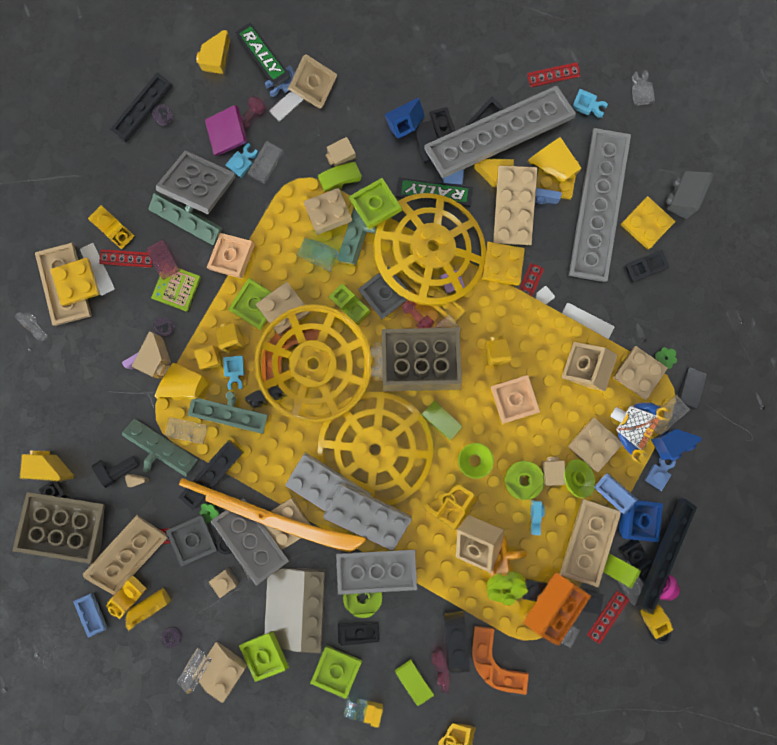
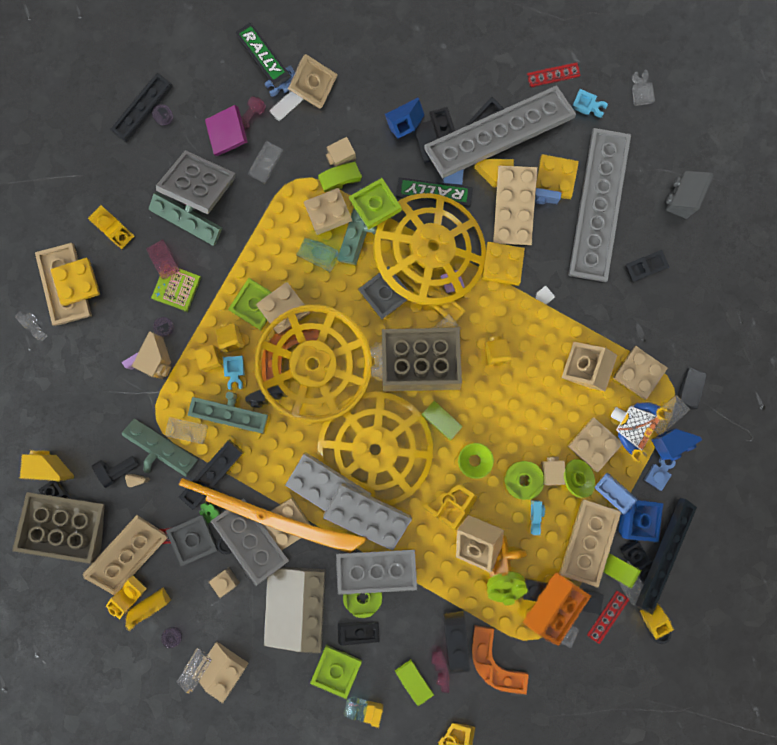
(90, 614): medium blue plate -> none
(100, 273): white sticker -> none
(125, 258): red sticker -> none
(180, 383): yellow slope -> none
(214, 53): yellow slope -> none
(231, 255): light nougat plate -> none
(240, 162): medium azure plate -> none
(264, 656): lime plate -> none
(349, 304): lime slope -> none
(423, 322): clear pink bar -> none
(515, 399): light nougat plate -> none
(531, 279): red sticker -> none
(556, 160): yellow slope -> none
(588, 320): white sticker -> none
(647, 223): yellow plate -> none
(669, 354): bright green plant -> none
(671, 589): dark pink cone -> none

